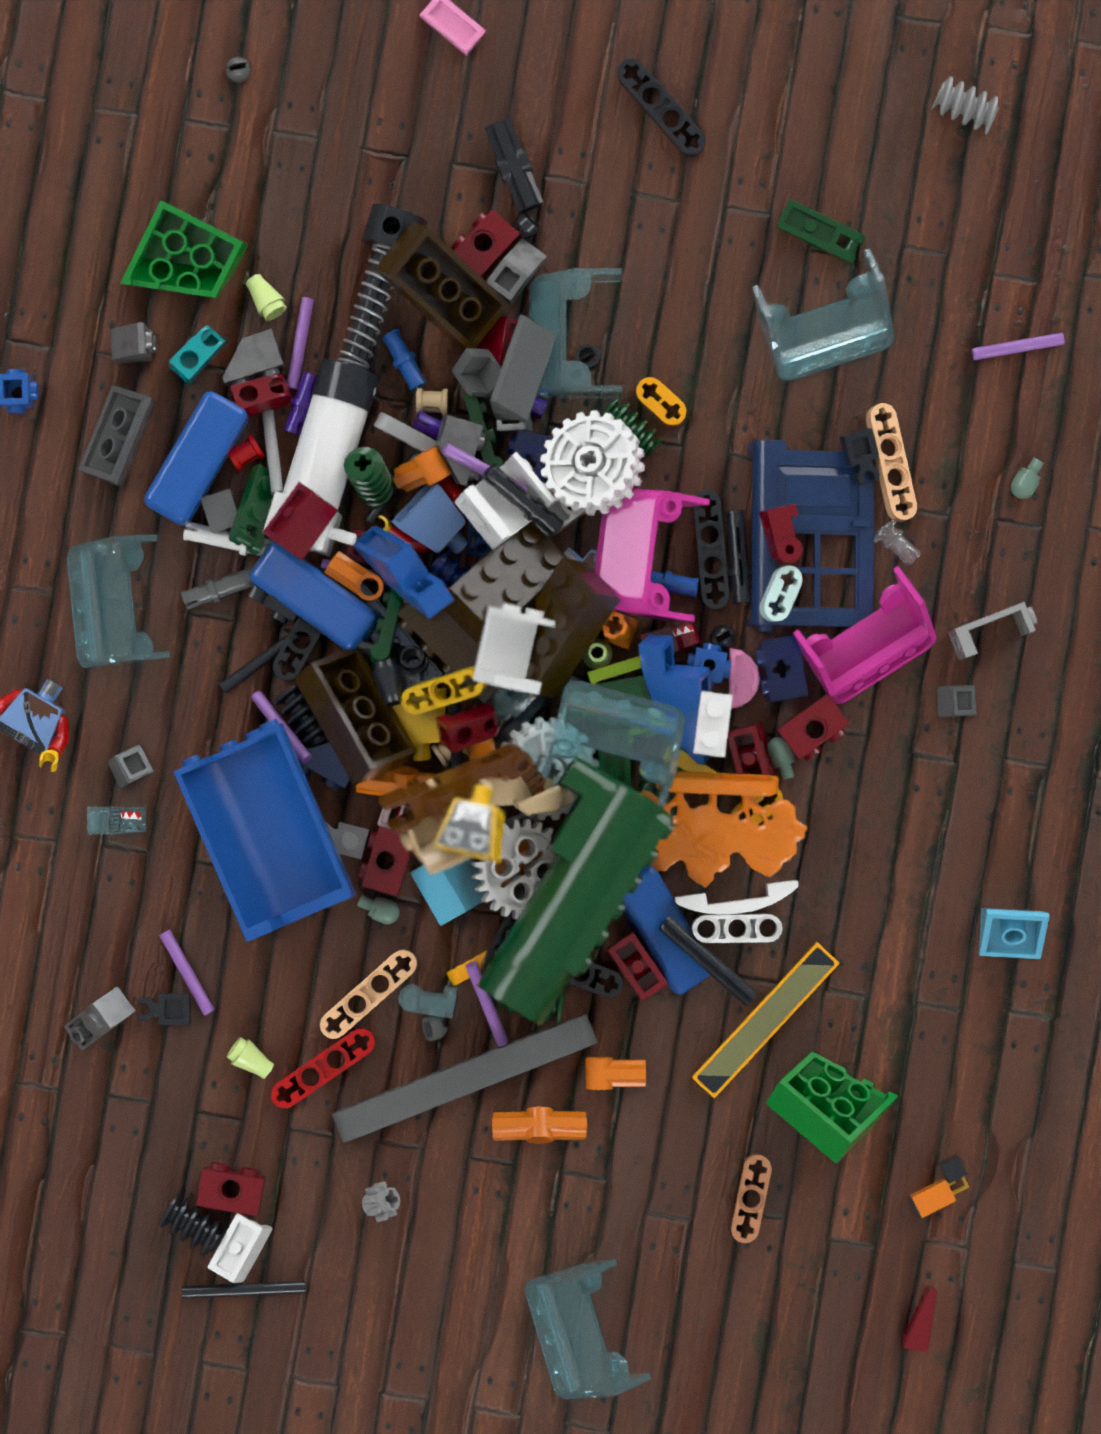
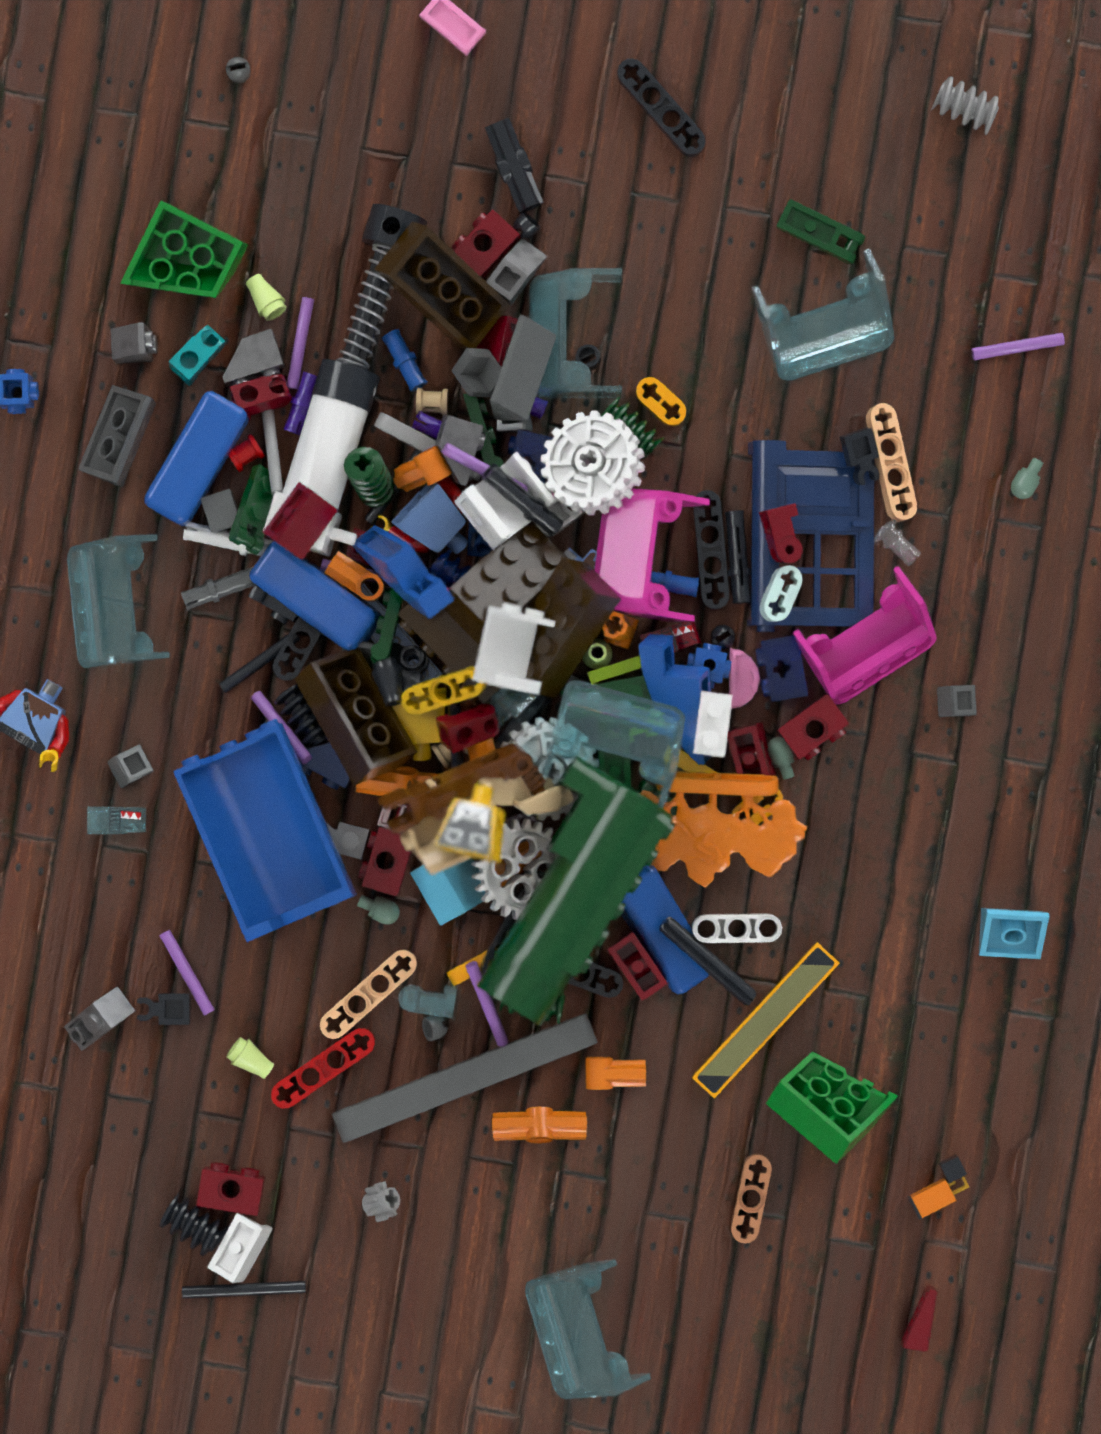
(774, 892): white slope -> none
(963, 642): light grey panel -> none

